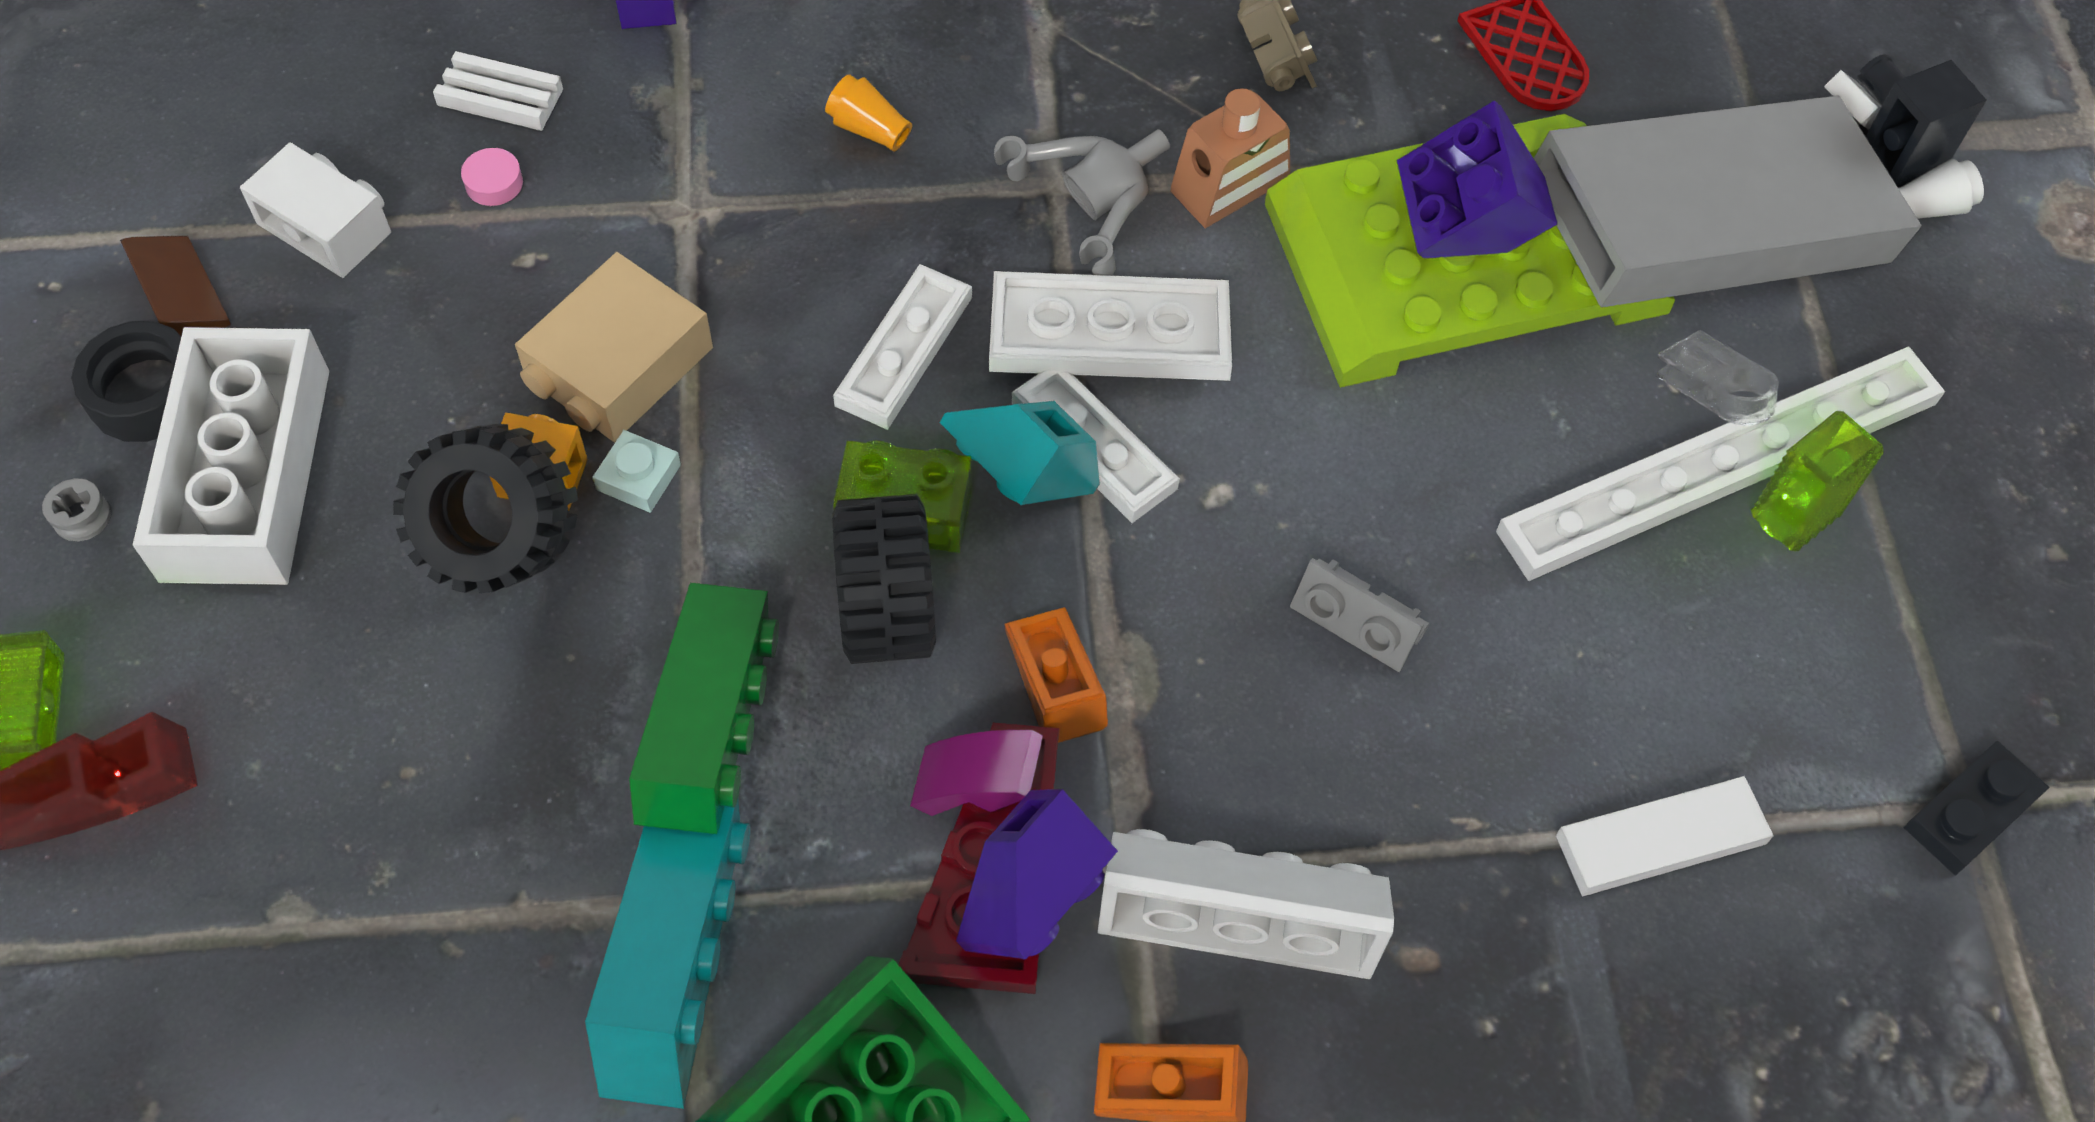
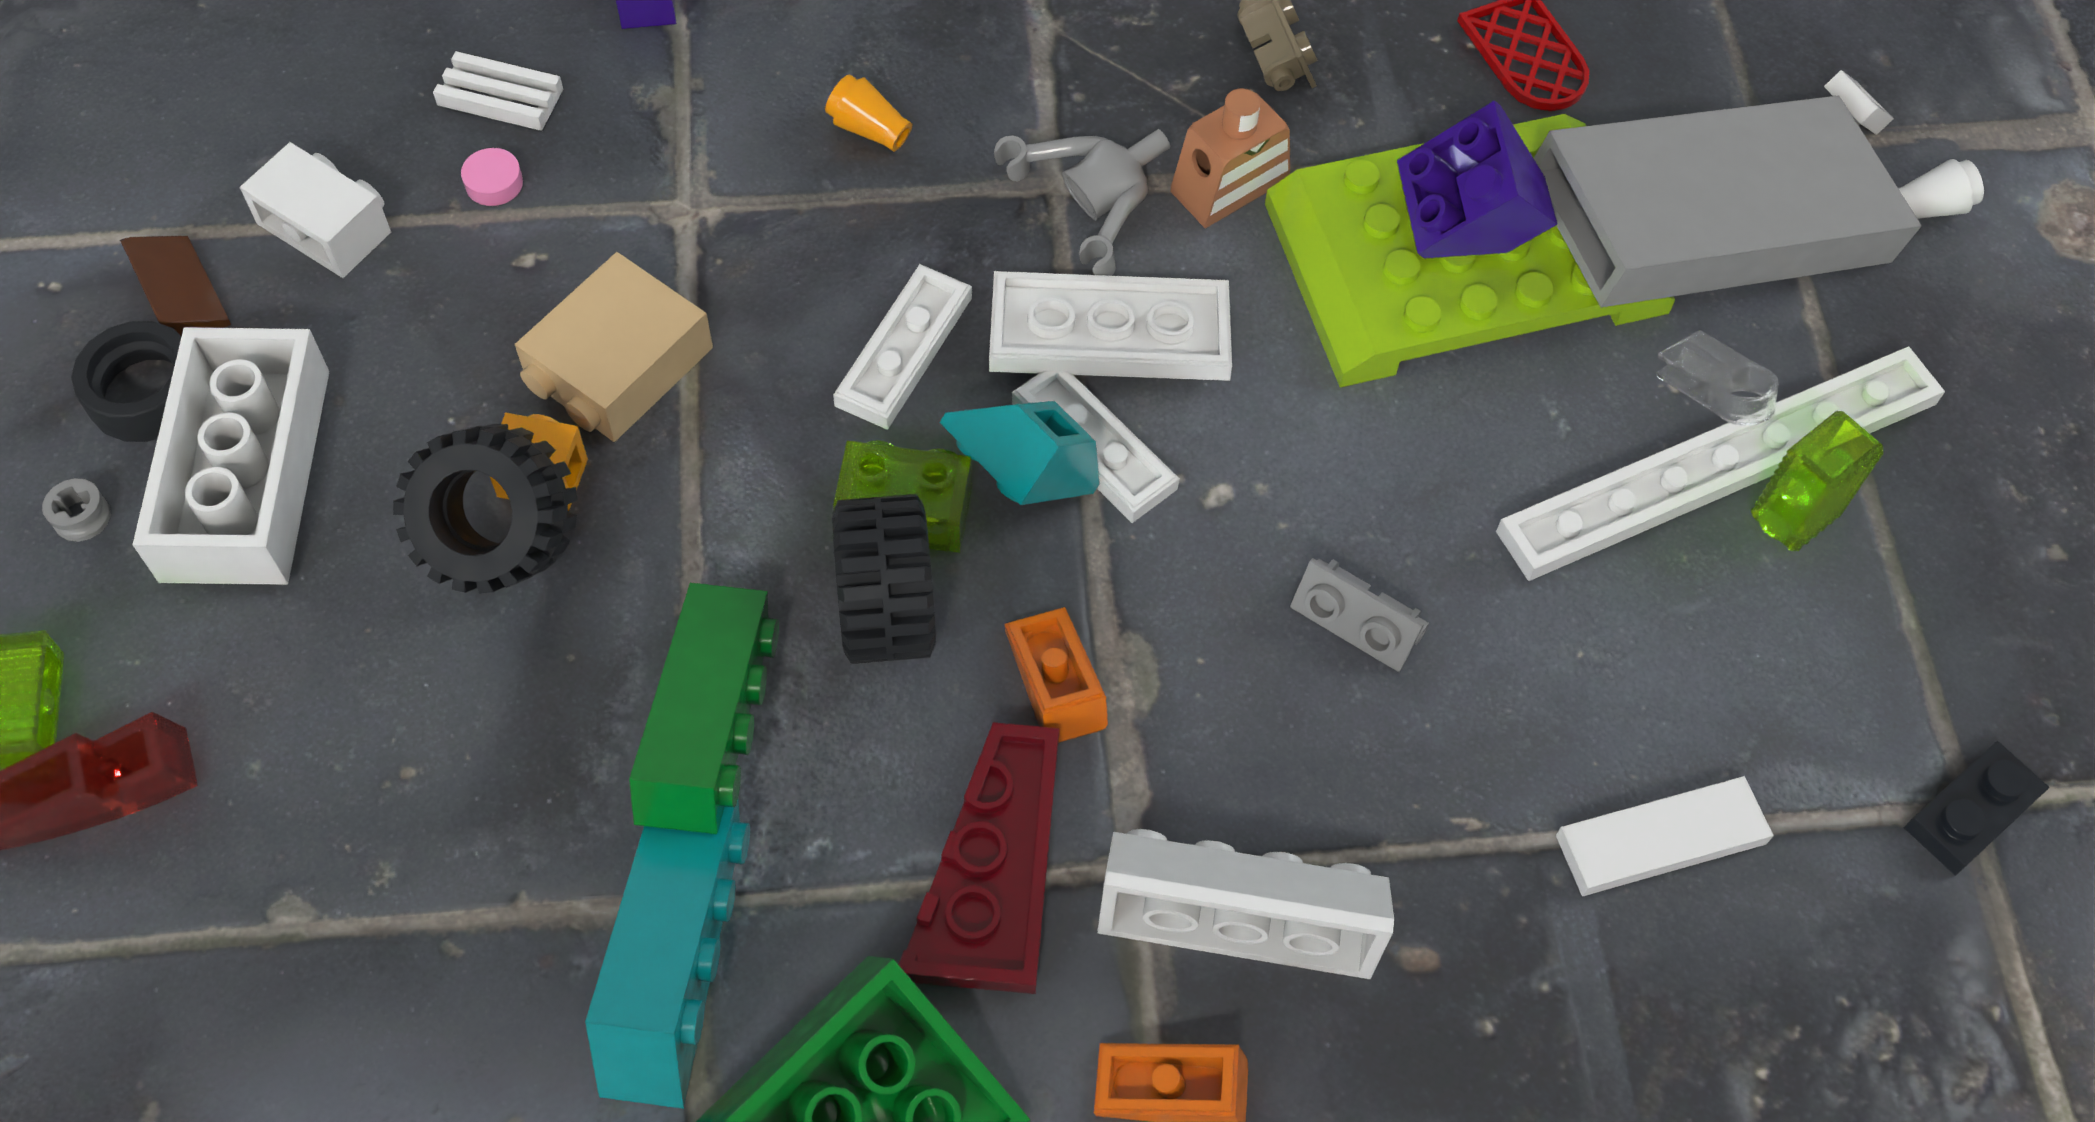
(636, 471): light aqua plate -> none
(977, 768): magenta slope -> none
(1031, 875): dark purple slope -> none
(1919, 116): black brick -> none

